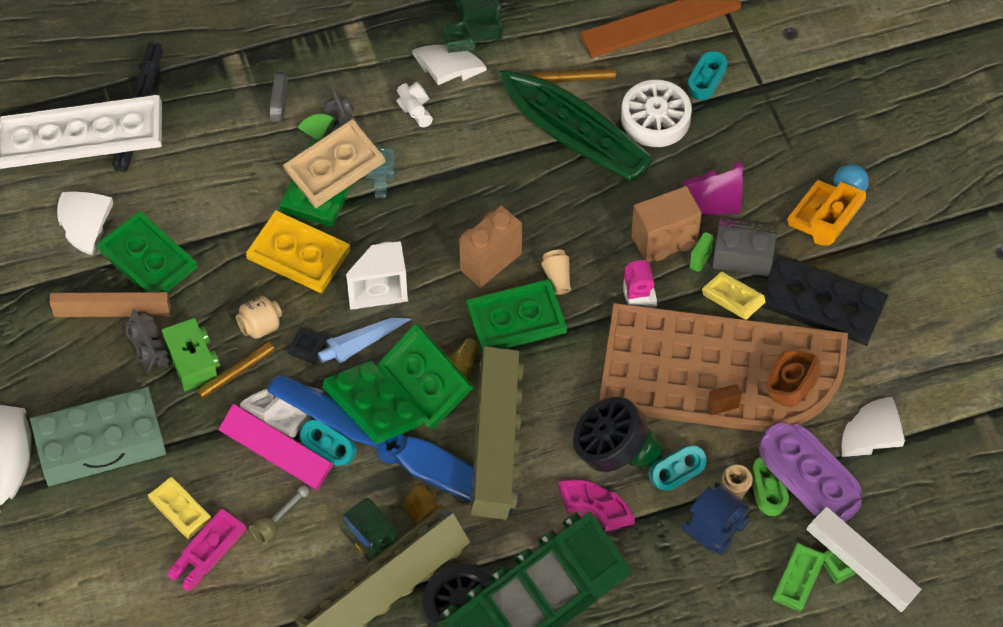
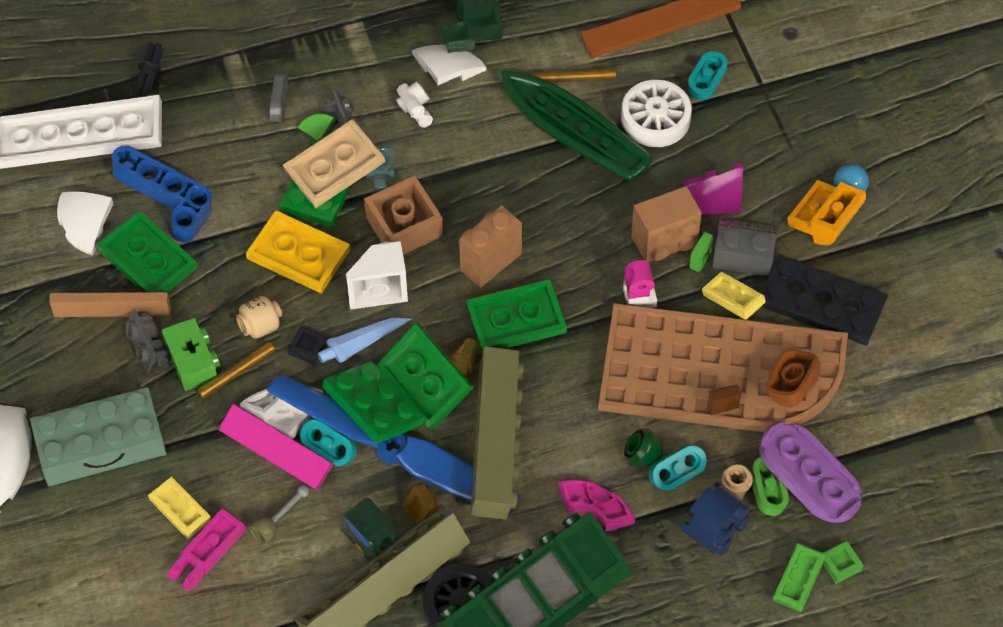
(131, 168): none -> blue beam
(404, 215): none -> medium nougat brick
(557, 269): tan cone -> none
(610, 434): black wheel -> none
(863, 559): white slope -> none
(873, 428): white brick -> none

